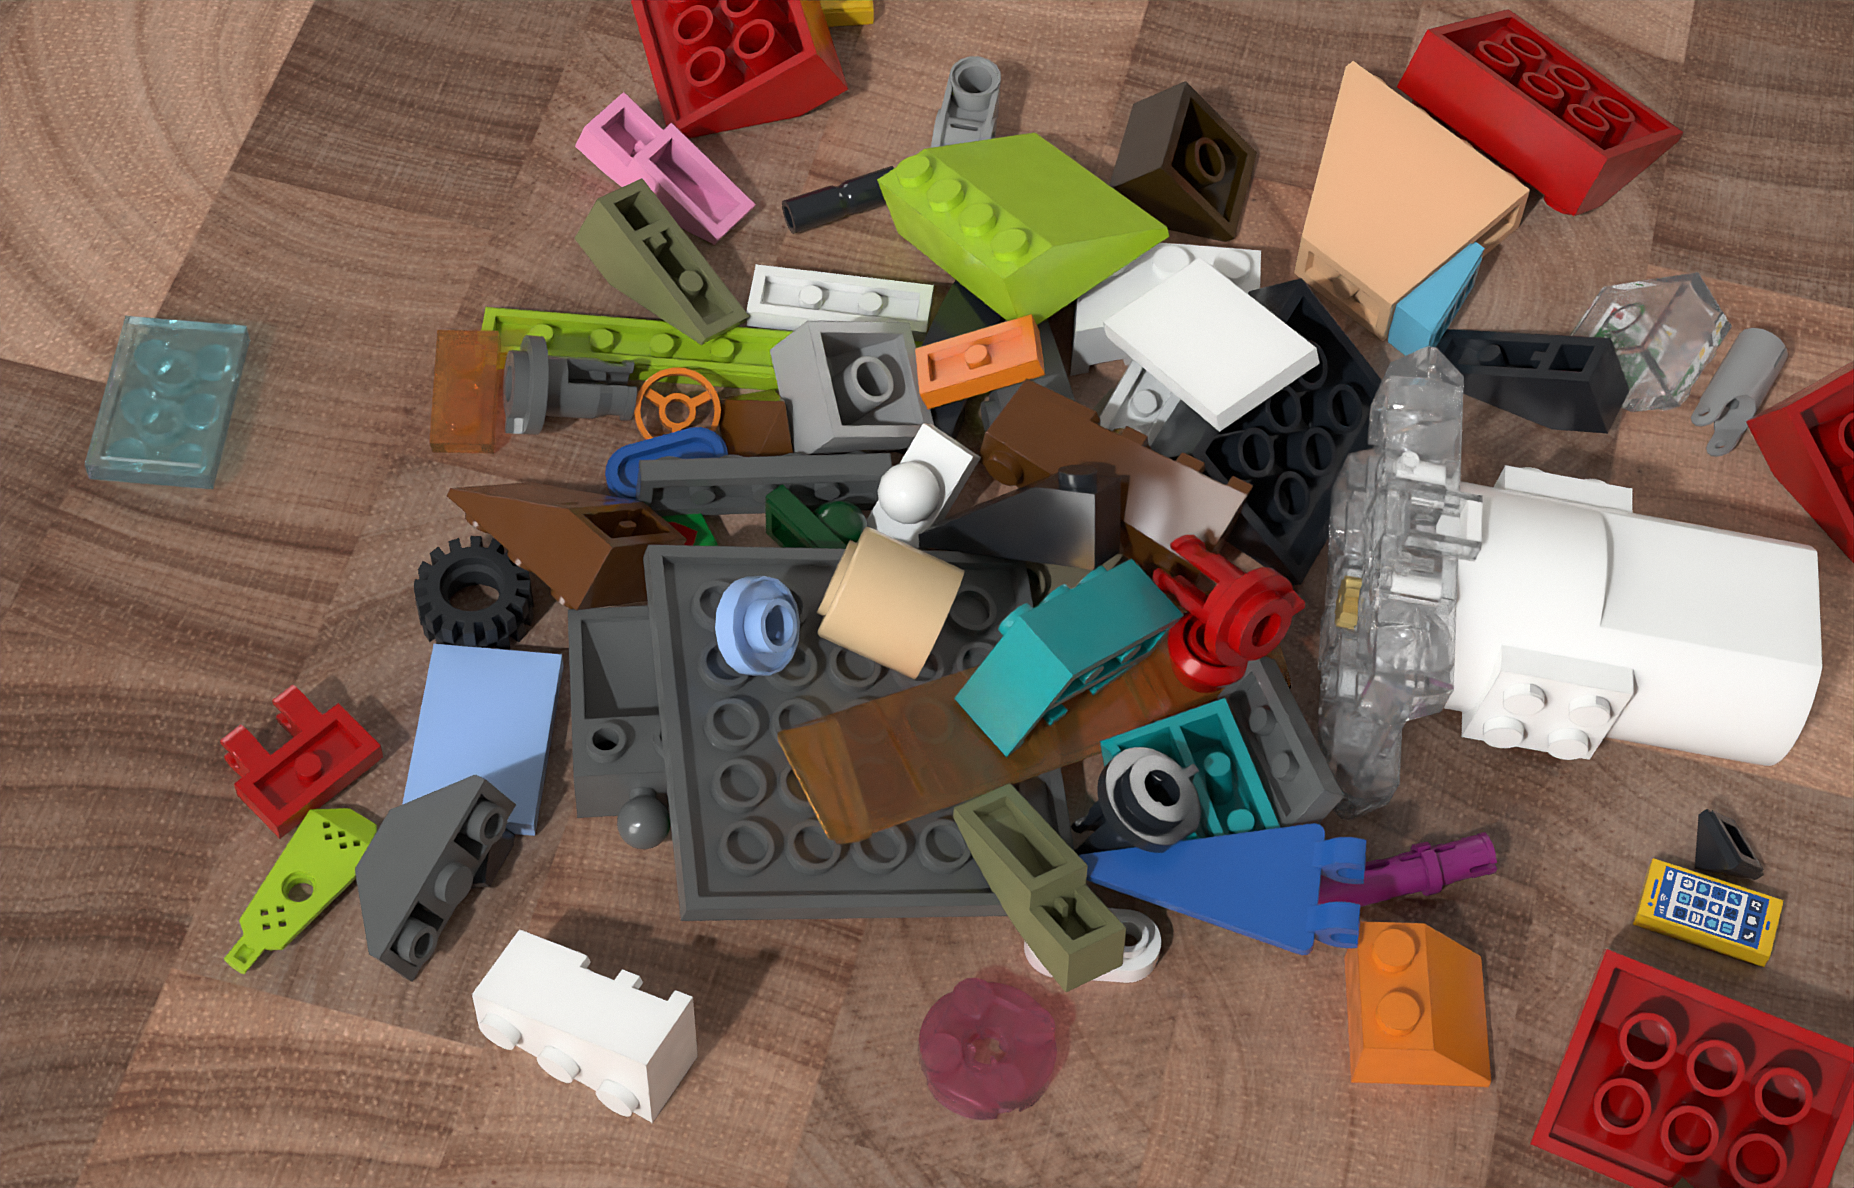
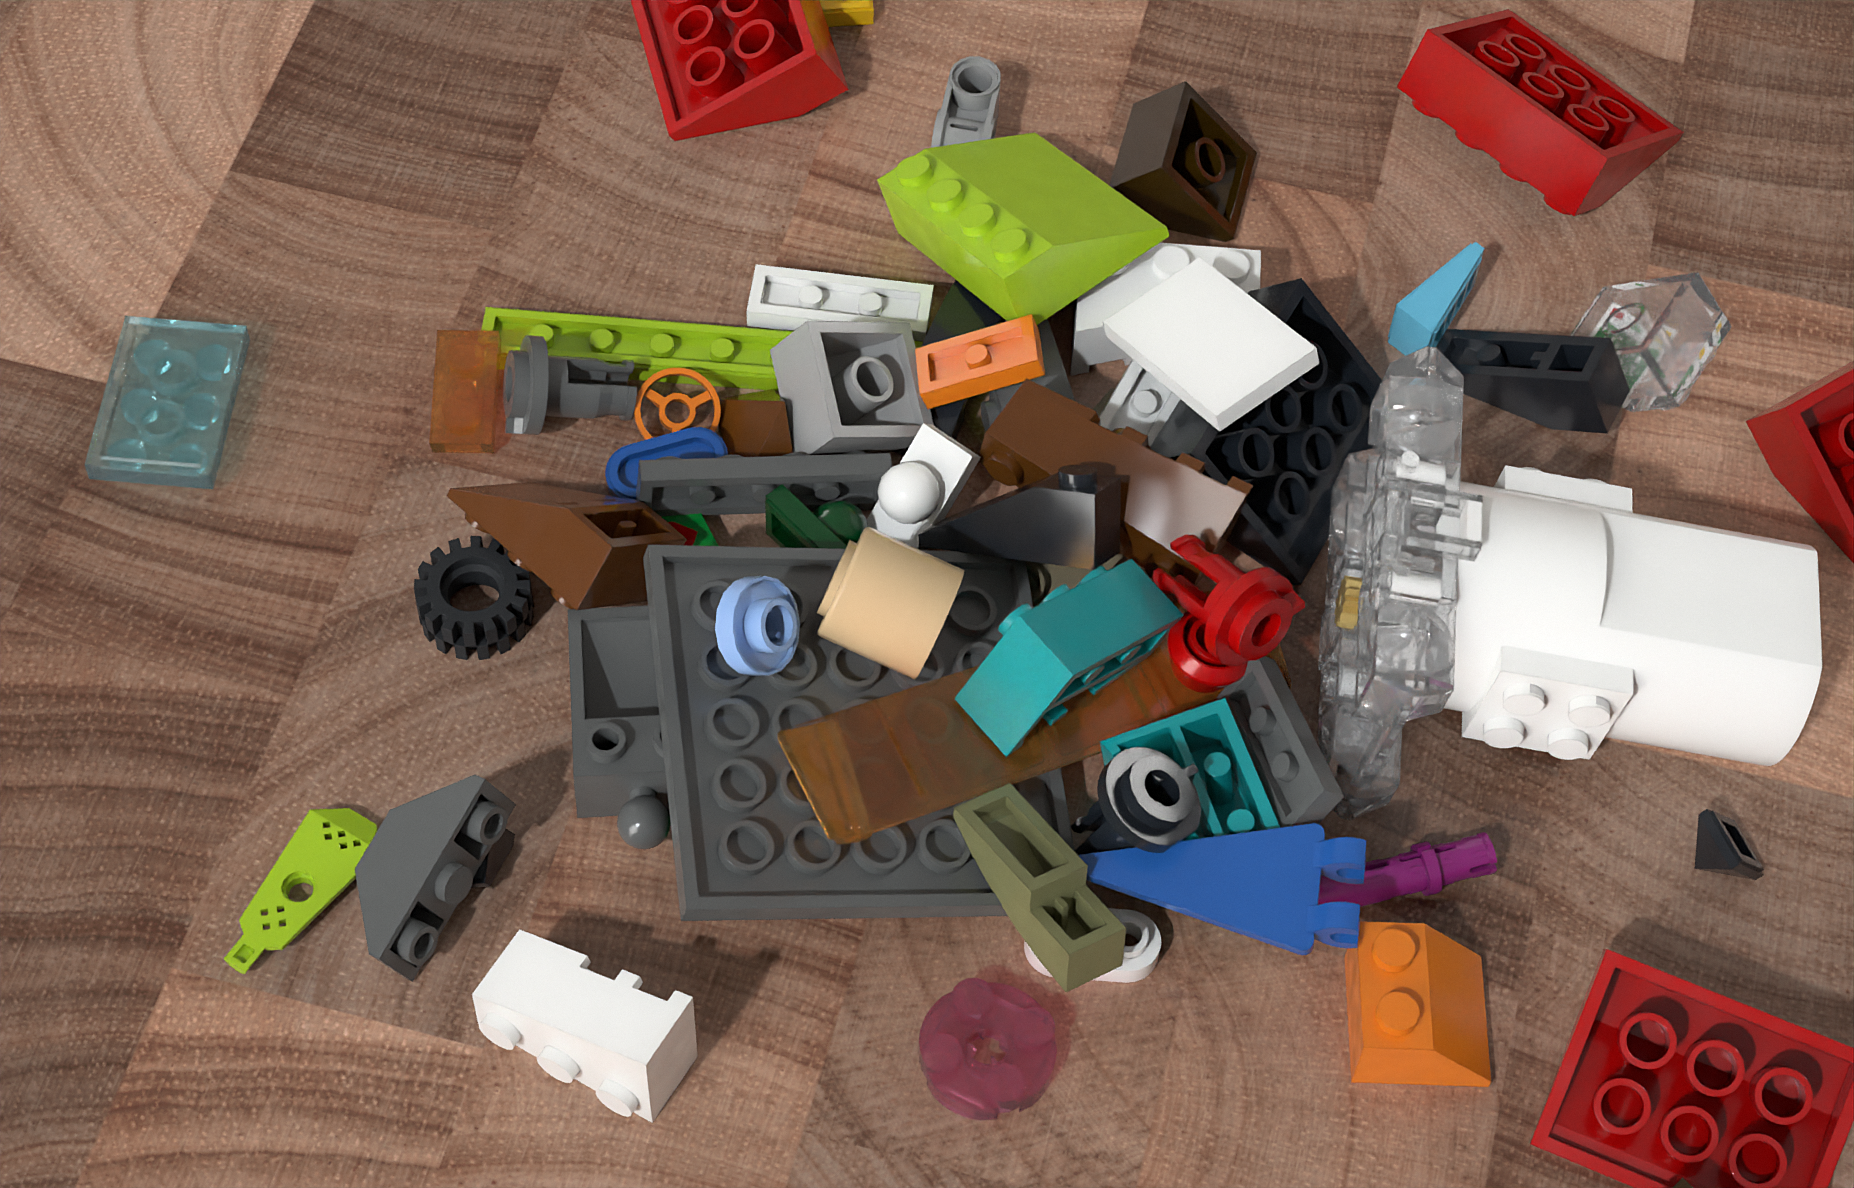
(306, 771): red plate -> none
(489, 719): light blue tile -> none
(656, 263): olive slope -> none
(690, 187): bright pink slope -> none
(834, 202): black piece -> none
(1396, 202): light nougat slope -> none
(1708, 912): tile -> none
(1739, 387): light grey piece -> none

